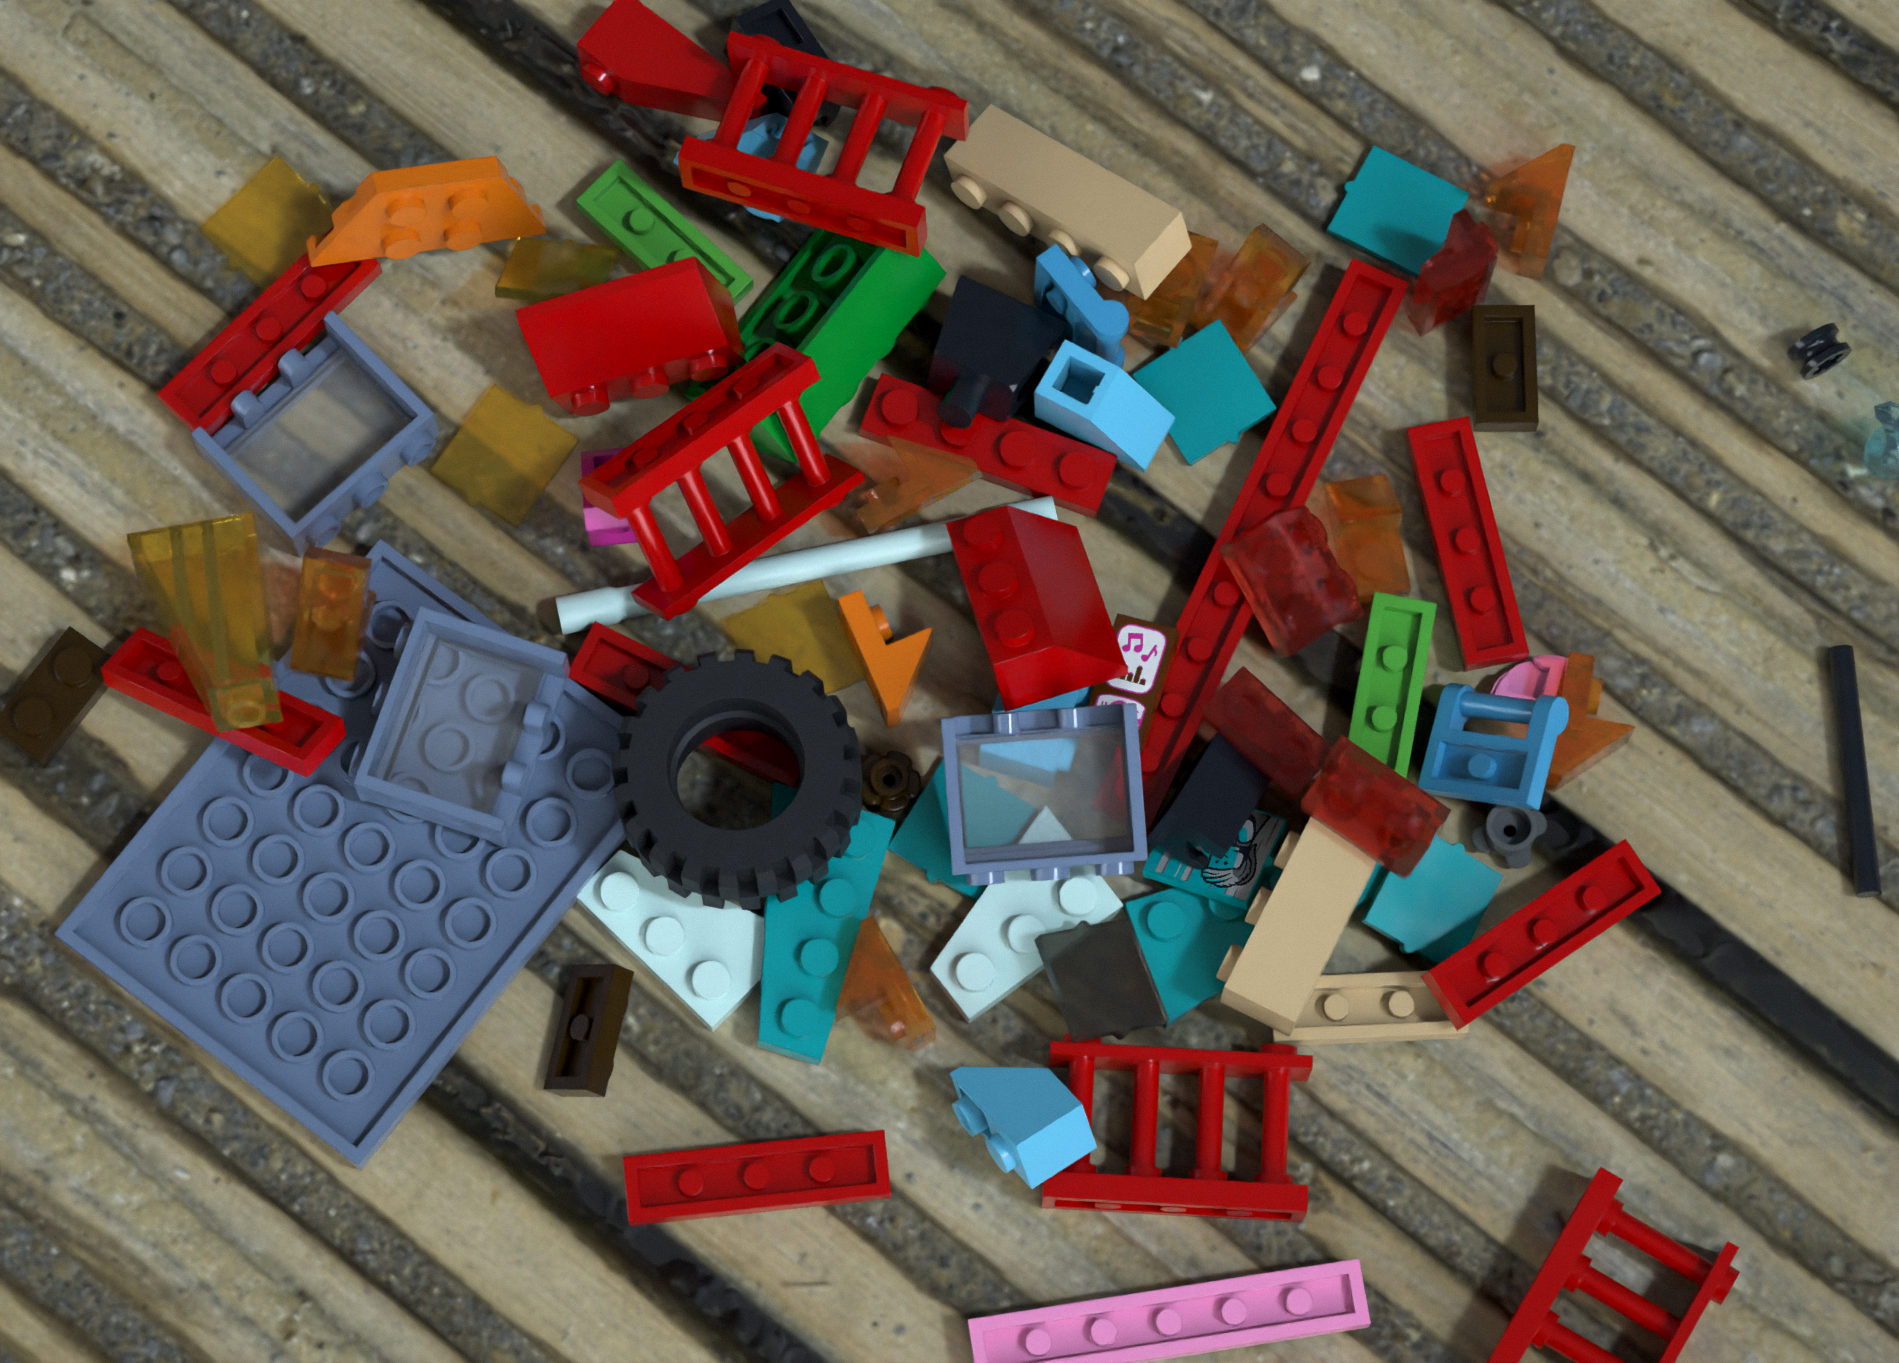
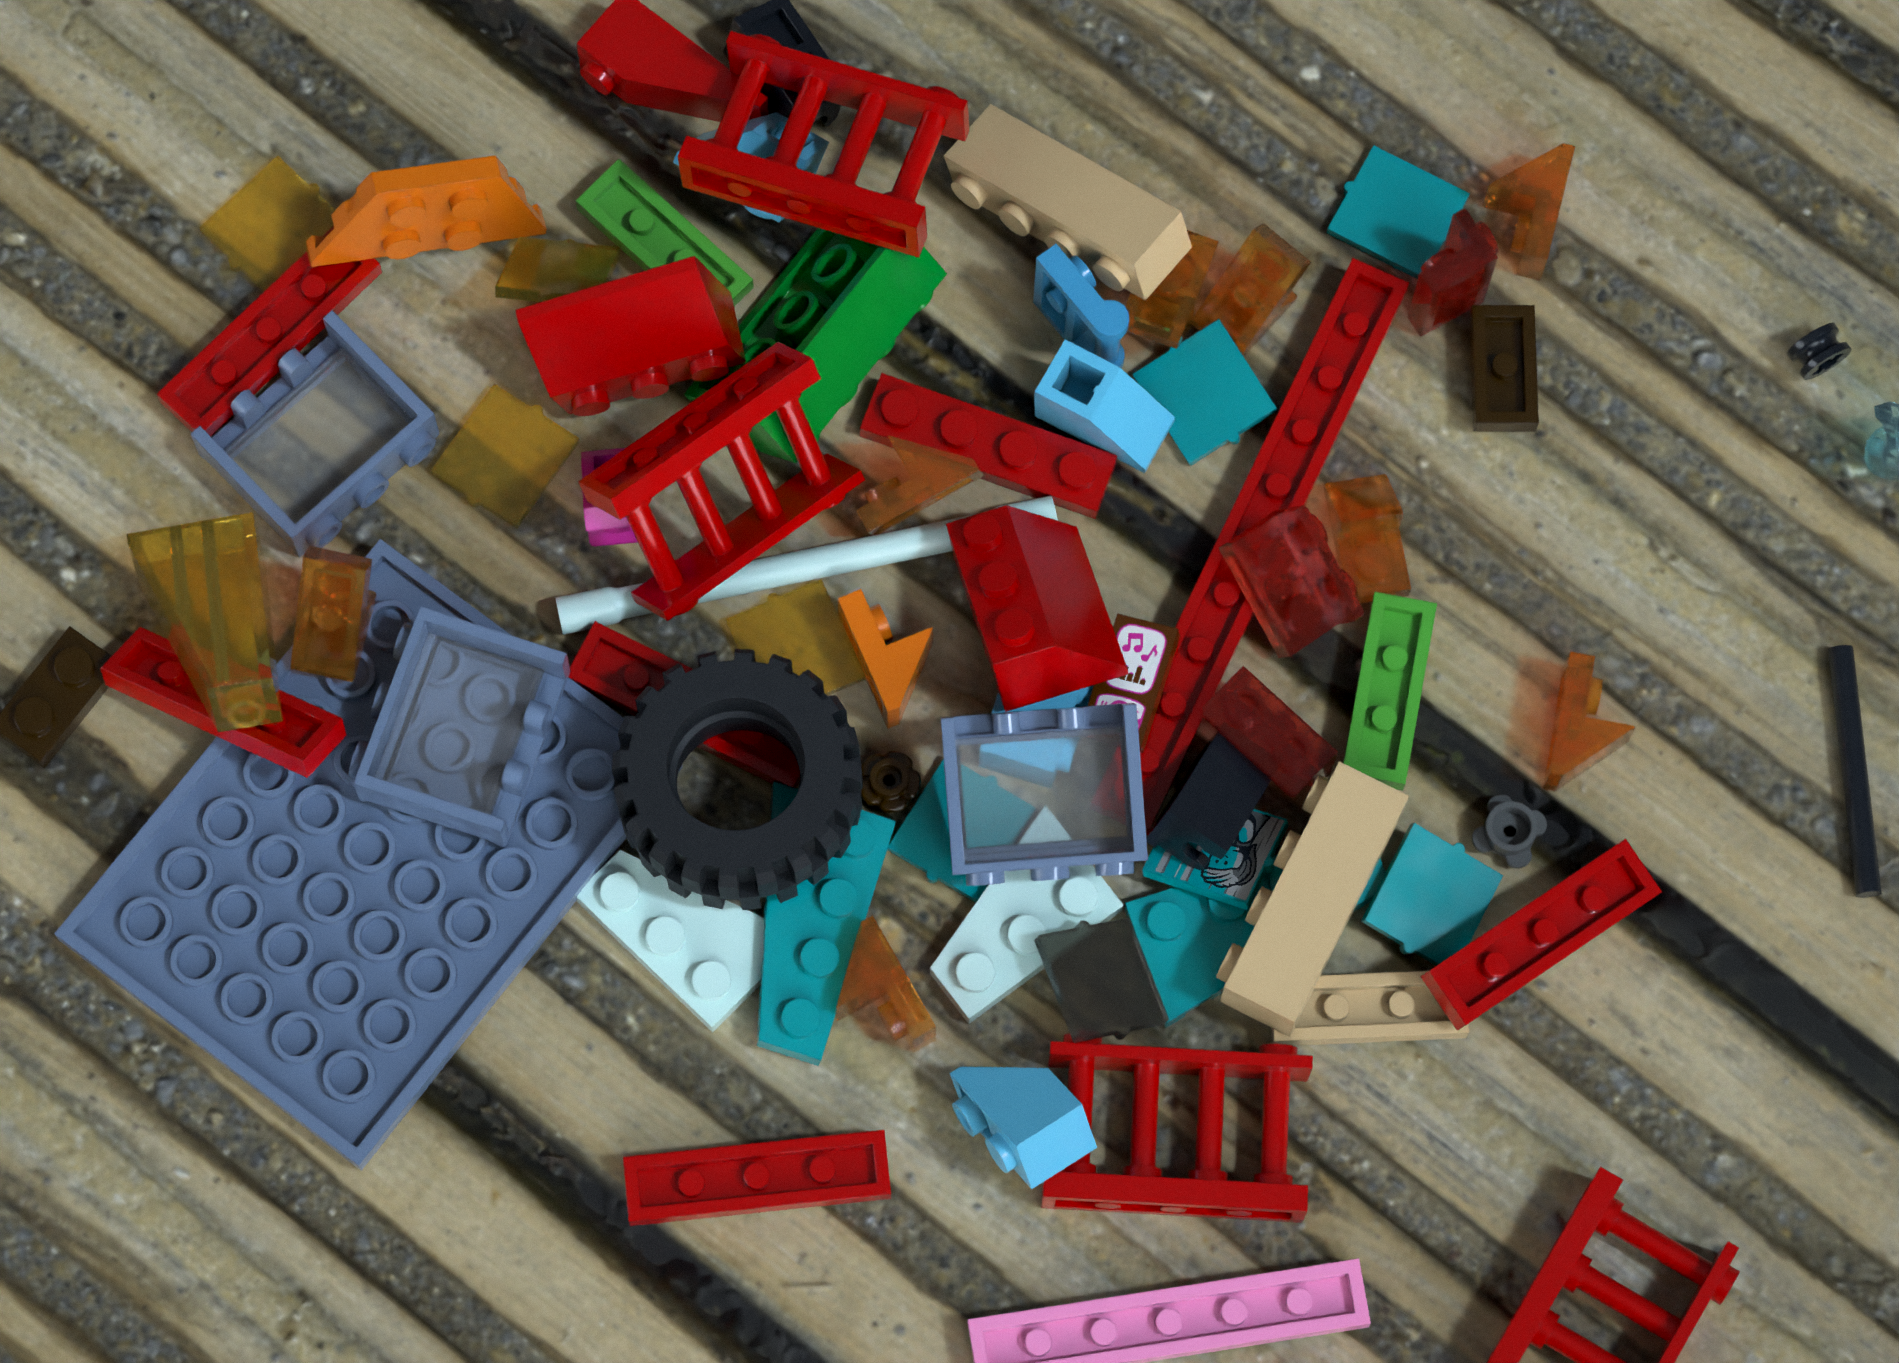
(588, 1030): dark brown plate -> none
(990, 354): black torso -> none
(1374, 808): clear red bracket -> none
(1466, 544): red plate -> none
(1490, 765): dark azure plate -> none
(1531, 678): bright pink tile -> none

